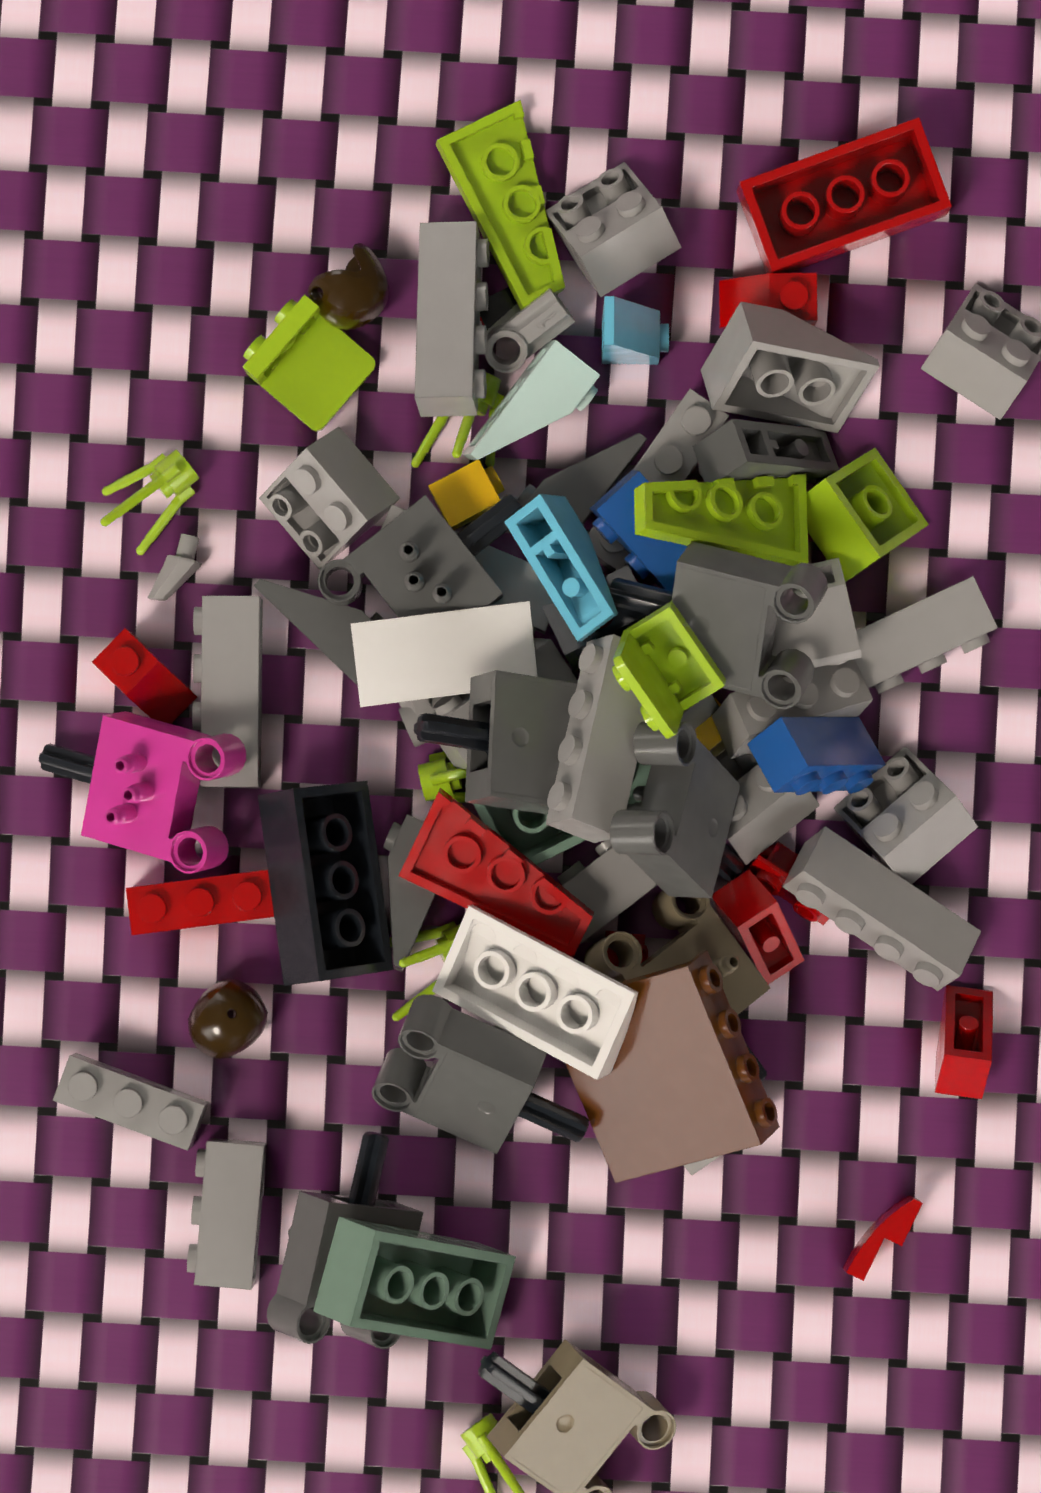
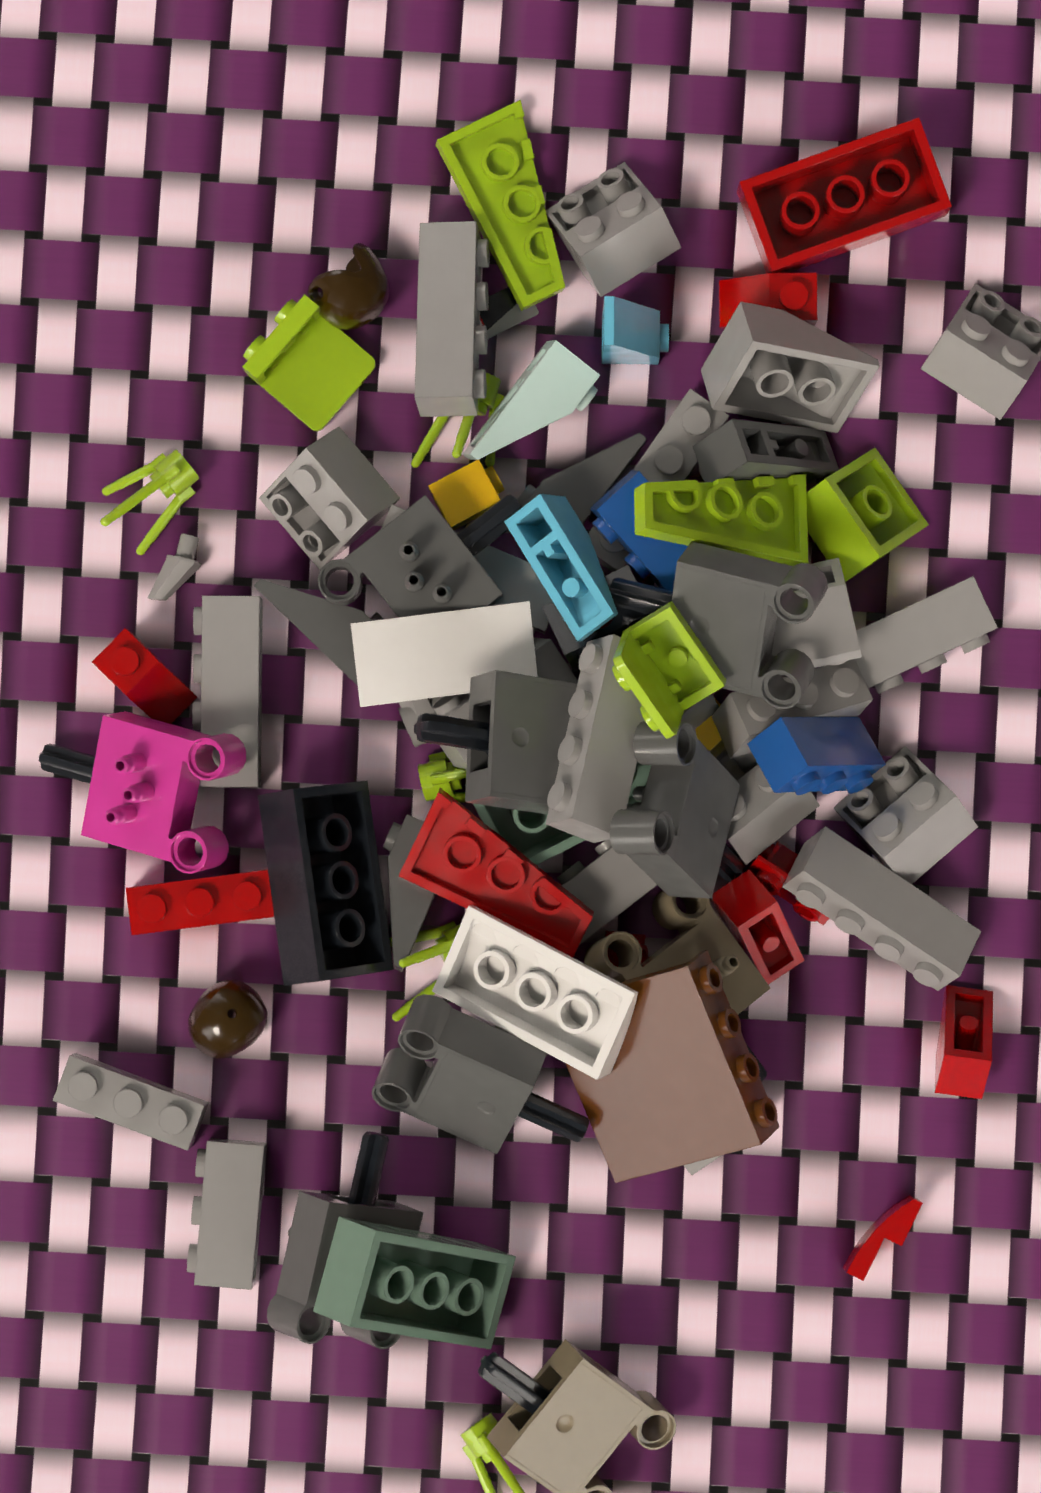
(531, 328): light grey piece -> none

